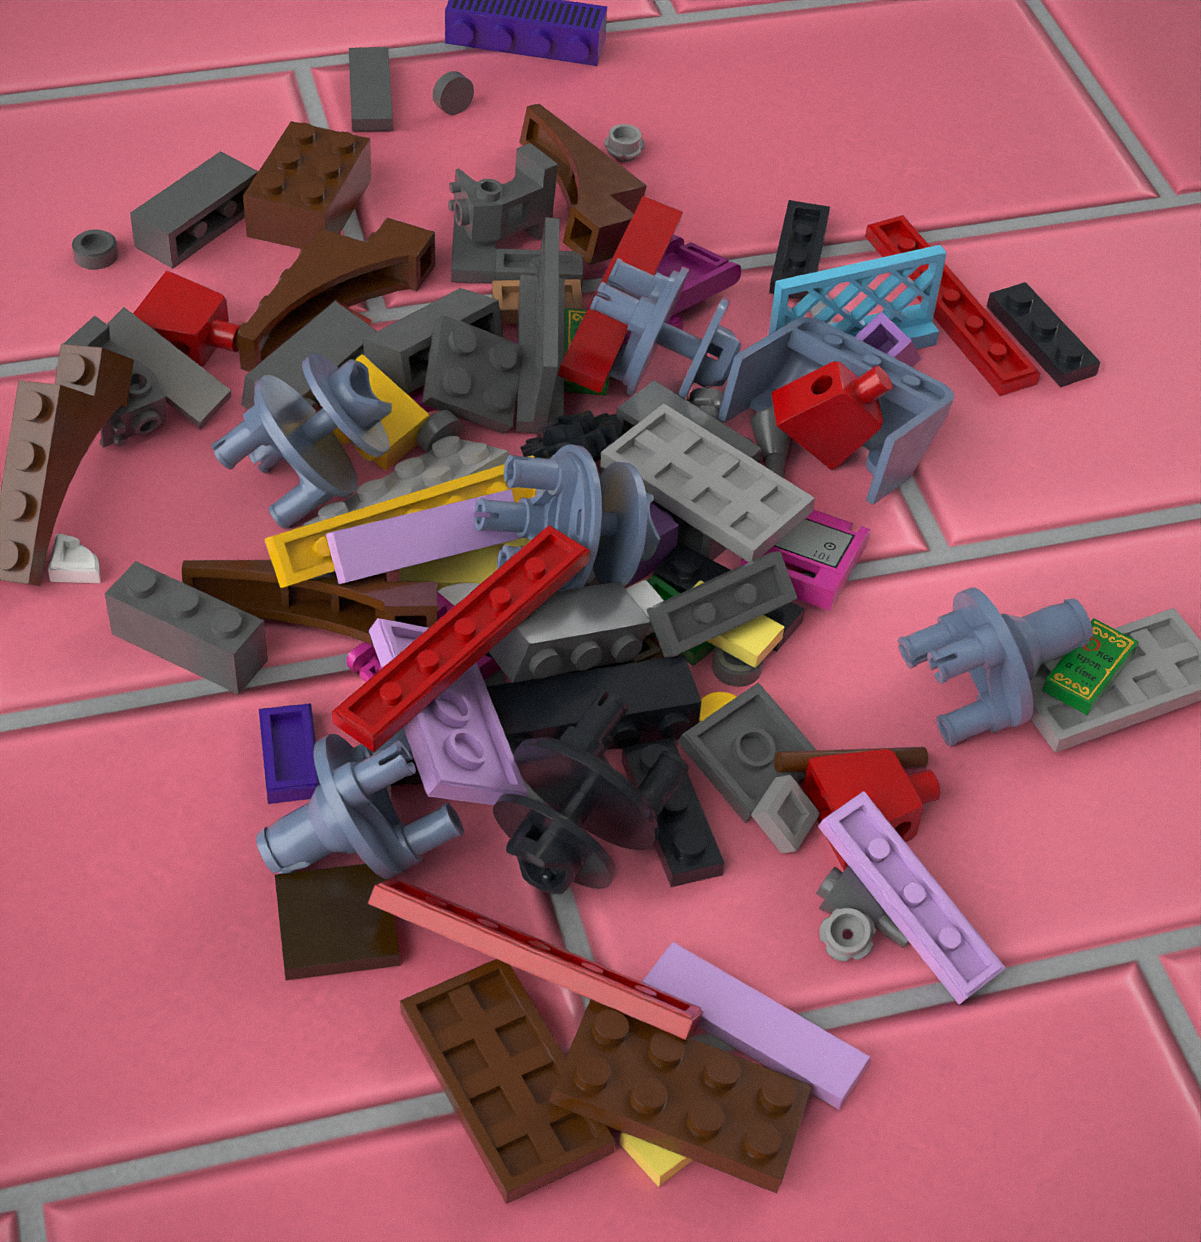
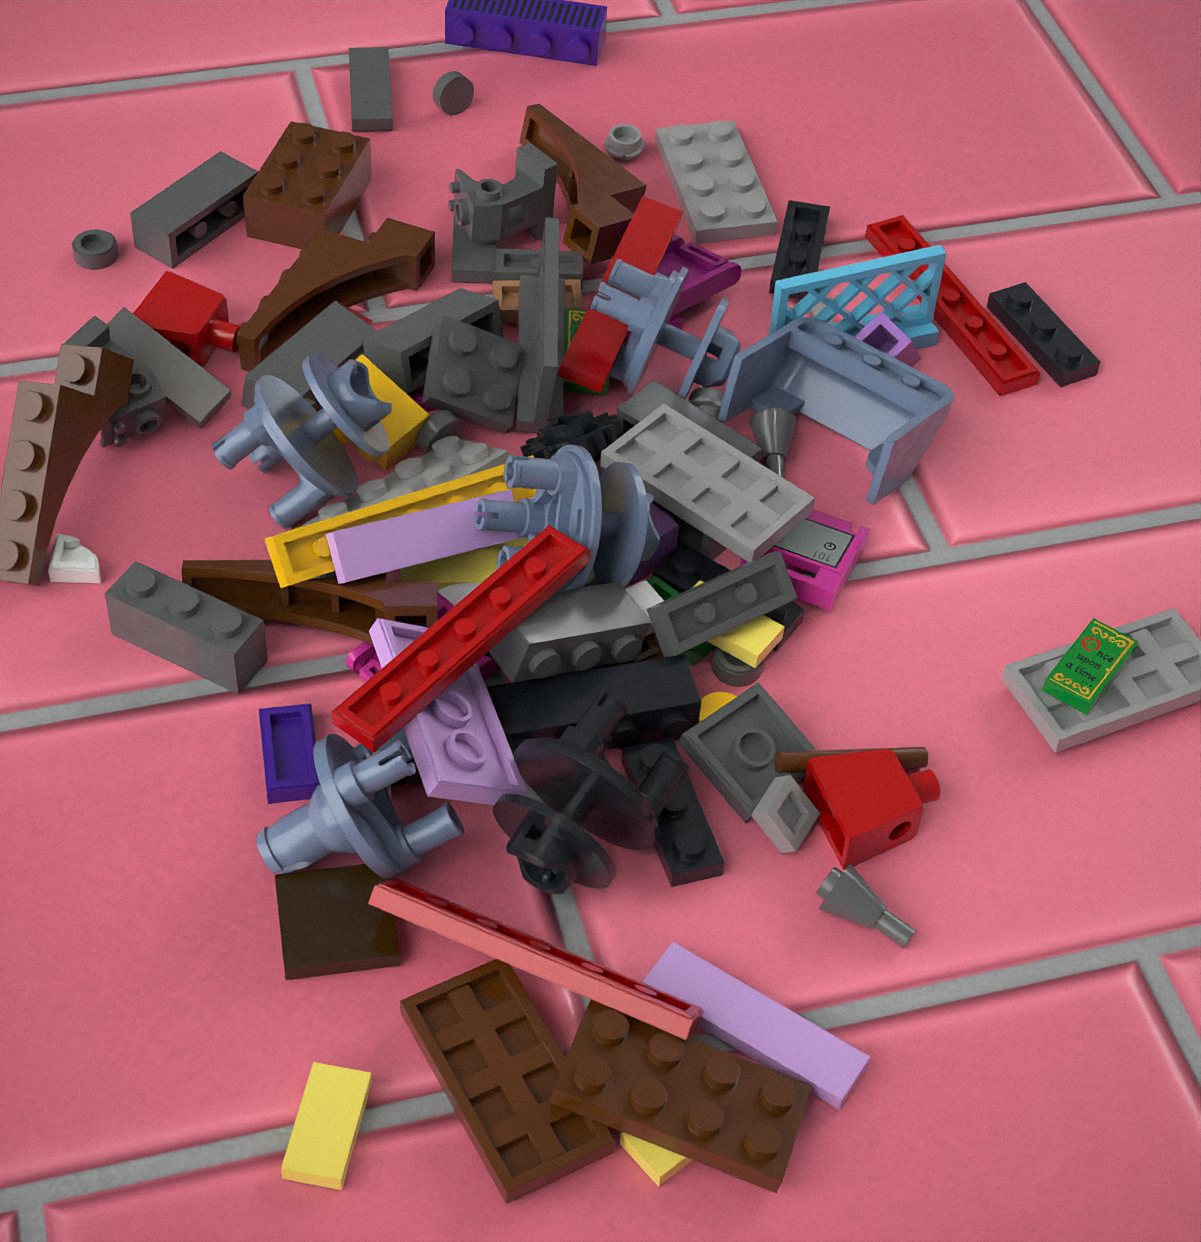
(326, 1126): none -> light yellow tile
(715, 182): none -> light grey plate
(832, 410): red torso -> none
(847, 919): light grey plate -> none
(911, 897): lavender tile -> none
(998, 653): sand blue piece -> none

